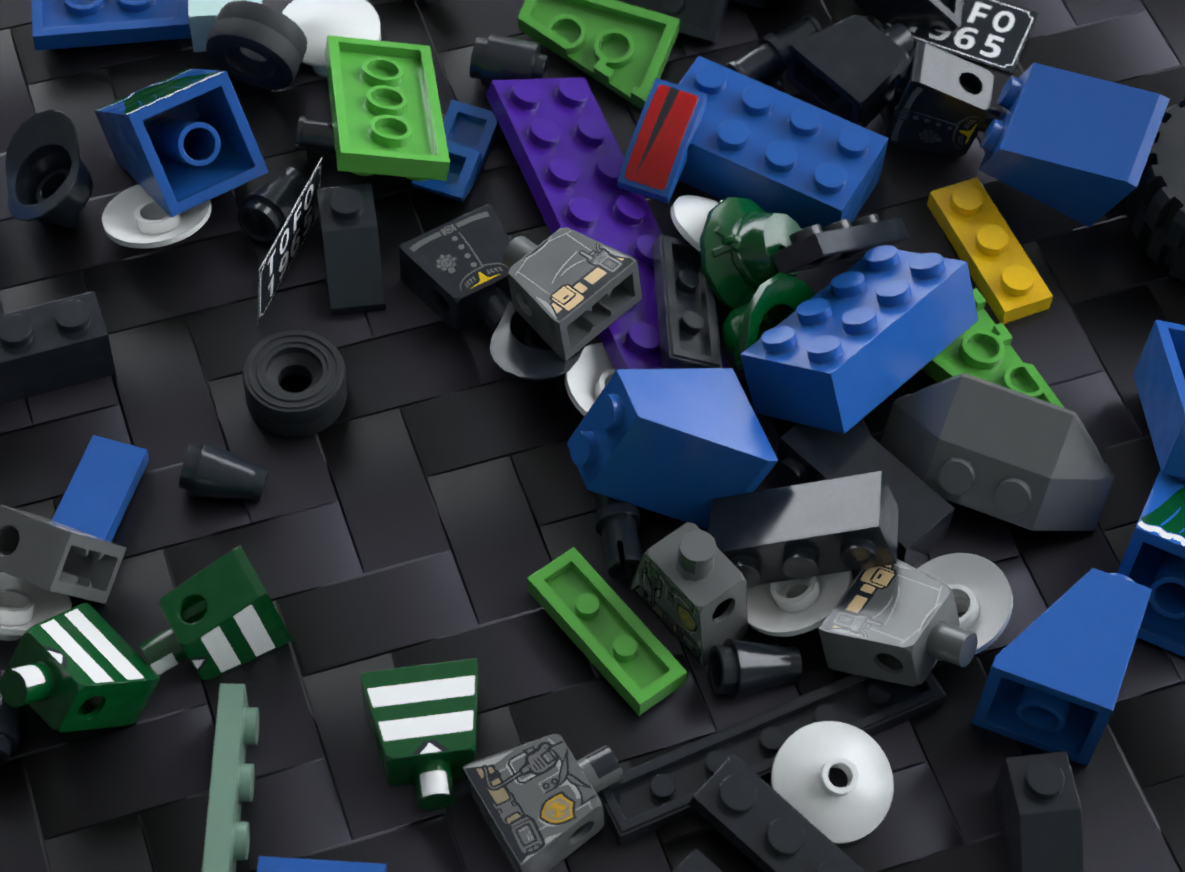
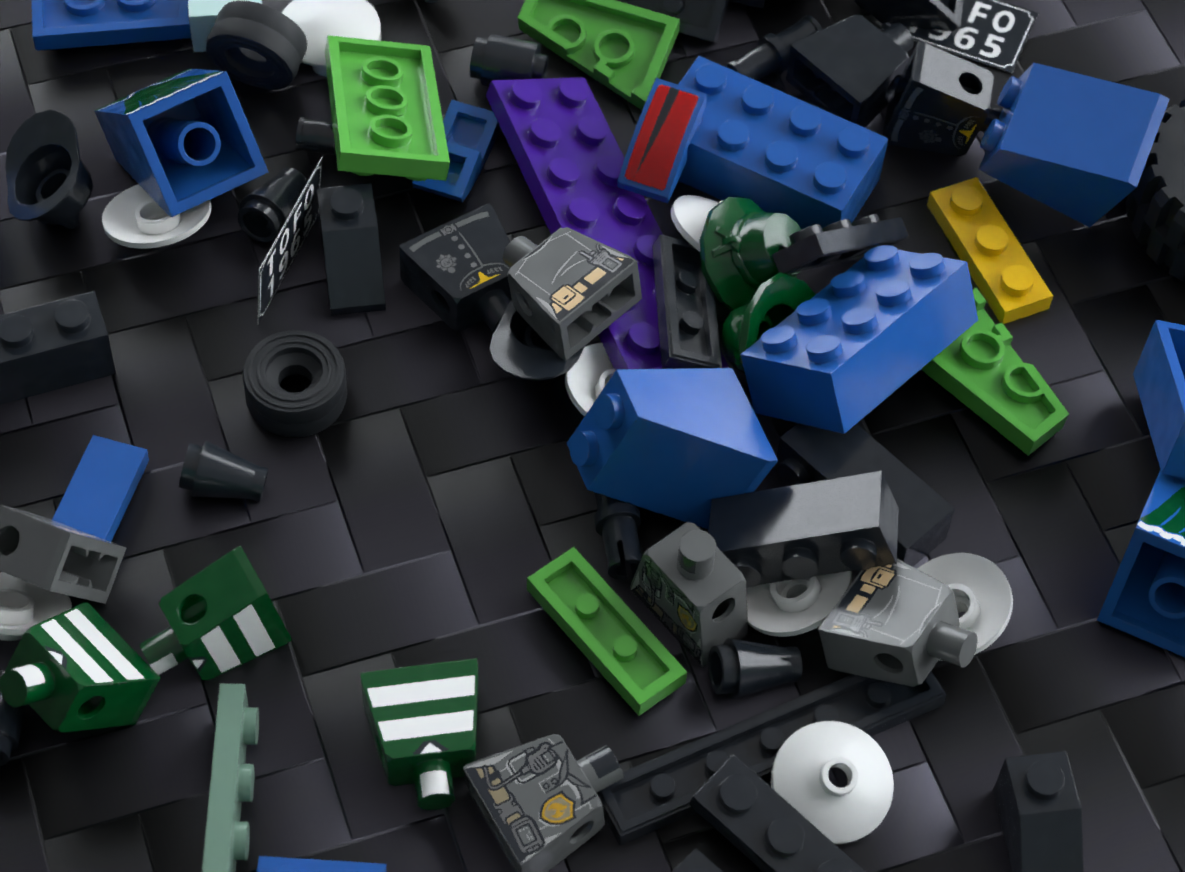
(1001, 453): dark grey wedge -> none
(1066, 668): blue slope -> none

